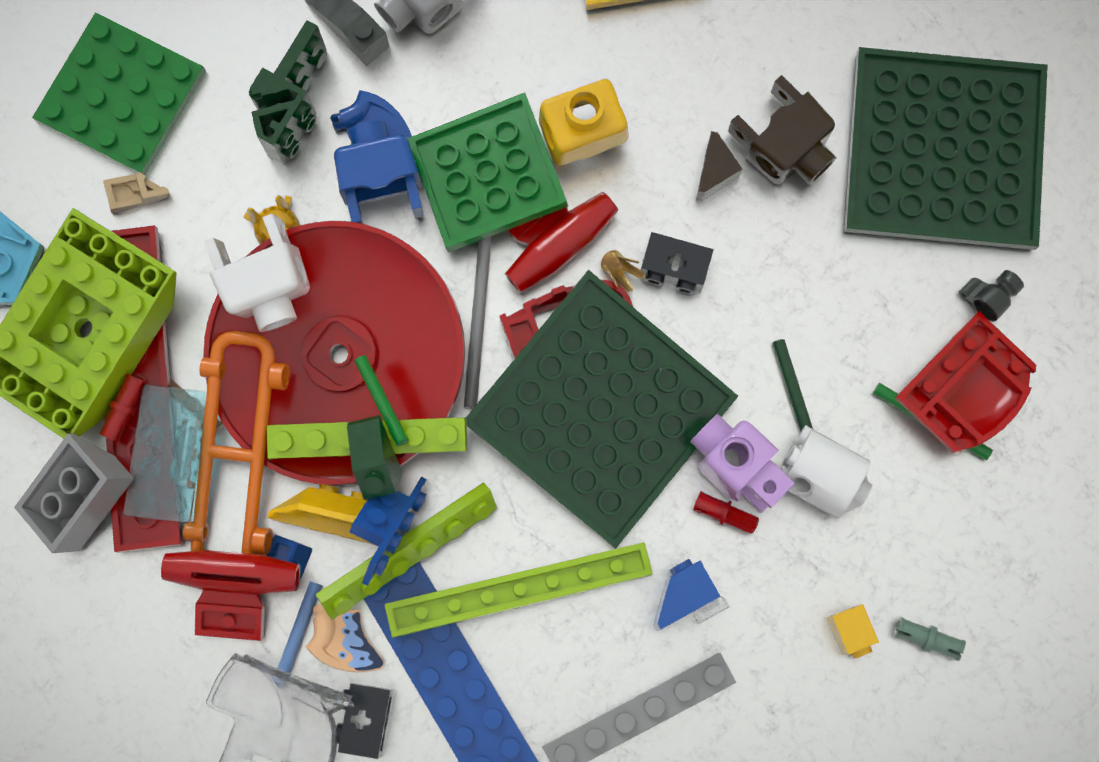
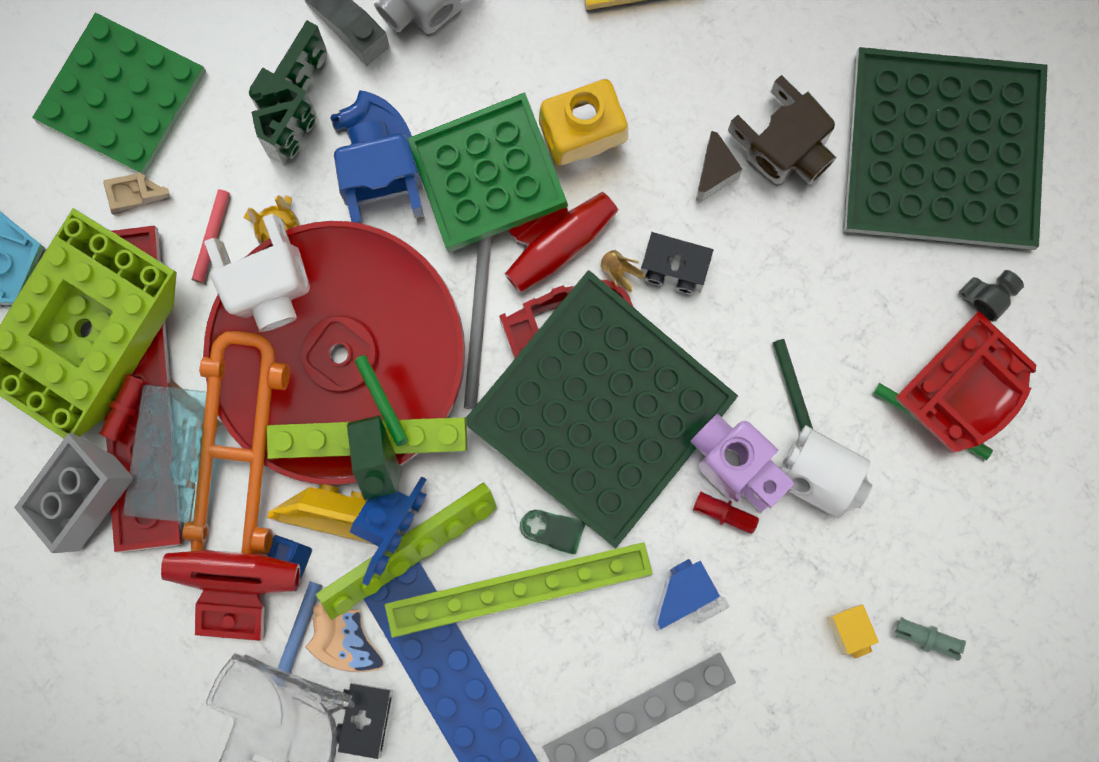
(211, 232): none -> coral bar
(559, 531): none -> clear green piece

